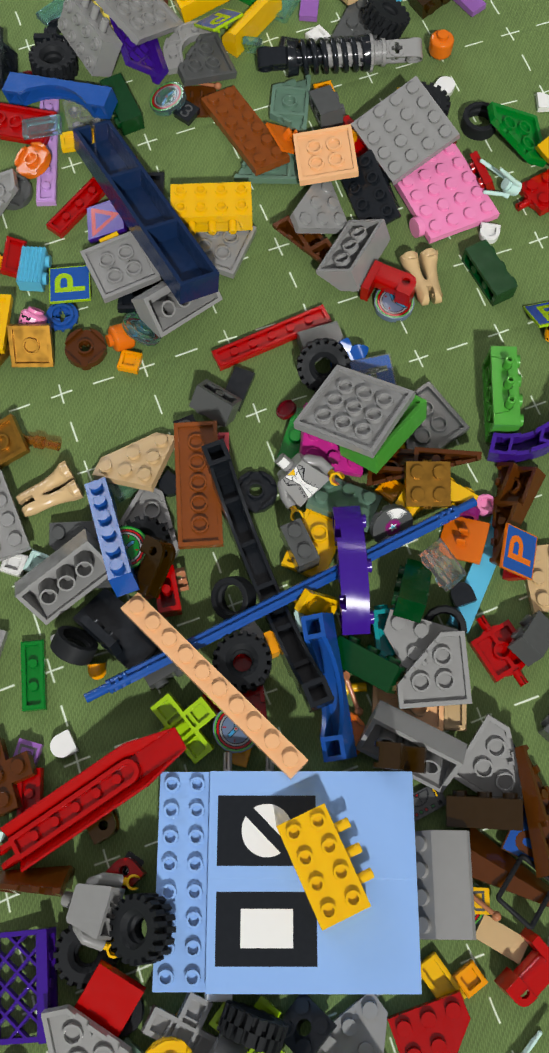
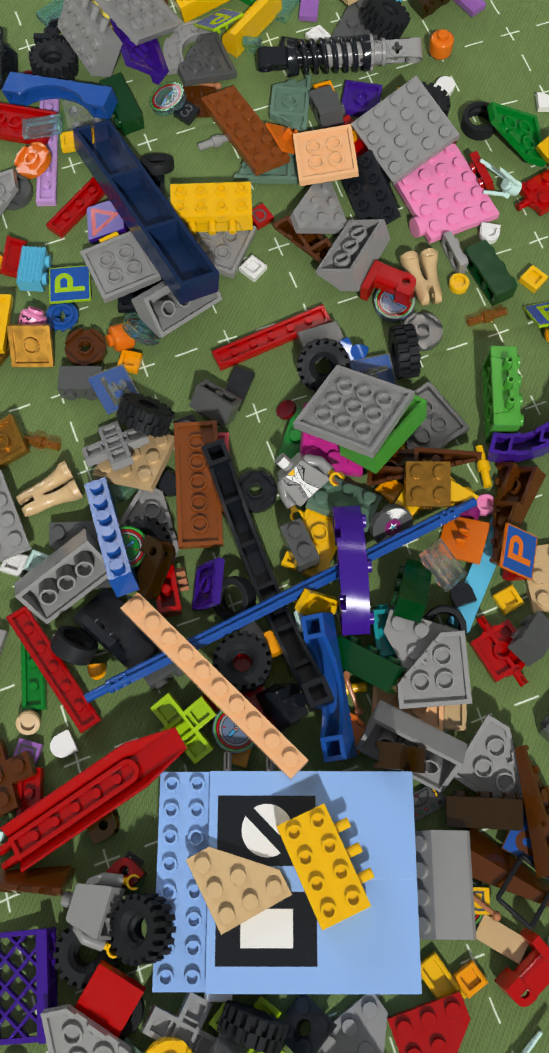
(28, 722): none -> tan tile
(53, 669): none -> red tile
(74, 382): none -> dark grey brick
(111, 386): none -> clear piece
(114, 446): none -> light grey plate
(145, 414): none -> black tyre
(157, 163): none -> black tyre
(208, 584): none -> dark purple tile
(214, 141): none -> light grey bar
(235, 886): none -> tan plate
(253, 268): none -> white tile
(261, 216): none -> red tile
(282, 705): none -> black torso
(360, 97): none -> dark purple tile
(404, 351): none -> black tyre
(428, 329): none -> tile
(453, 253): none -> light grey plate
(458, 283): none -> yellow tile
(483, 467): none -> yellow bar
(487, 316): none -> clear orange bar
(508, 600): none -> yellow tile
(533, 279): none -> yellow tile

